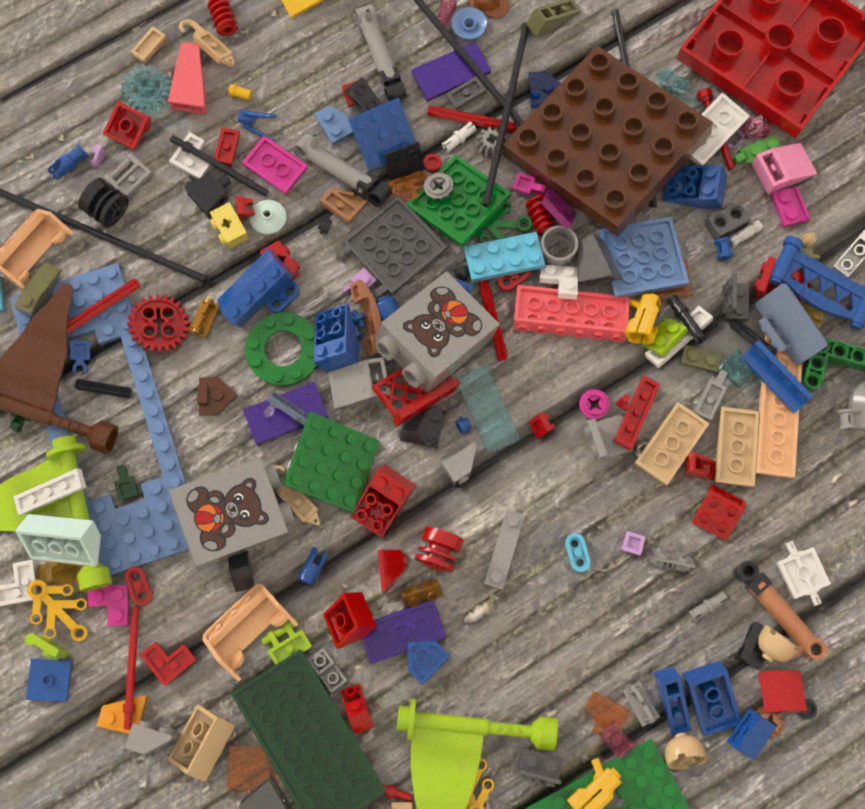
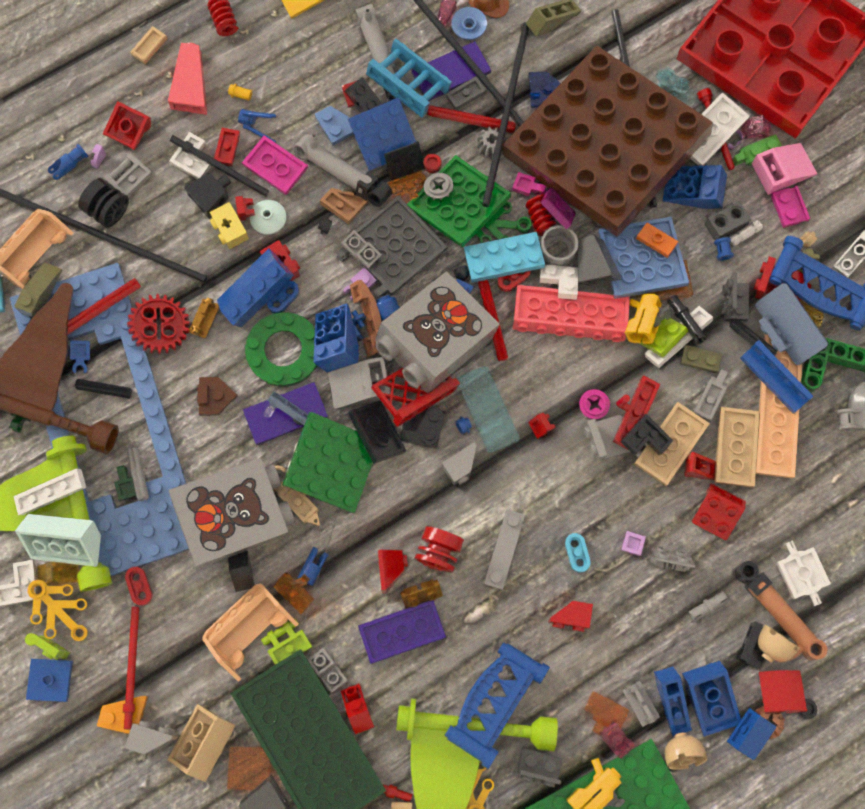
(117, 601): dark pink plate -> none
(137, 474): none -> light grey axle
(144, 81): clear light blue gear -> none
(168, 667): red plate -> none
(209, 43): tan plate -> none
(294, 591): none -> clear orange hinge
(349, 619): red slope -> none
(360, 249): none -> light grey slope
(377, 432): none -> black tile
(383, 500): red slope -> none
(398, 88): none -> dark azure fence
(425, 659): blue plate -> none
(459, 137): white pin -> none
(480, 743): none -> blue piece
(574, 615): none -> red slope
(646, 432): none -> black plate
(657, 240): none -> orange plate
(737, 368): clear light blue slope -> none

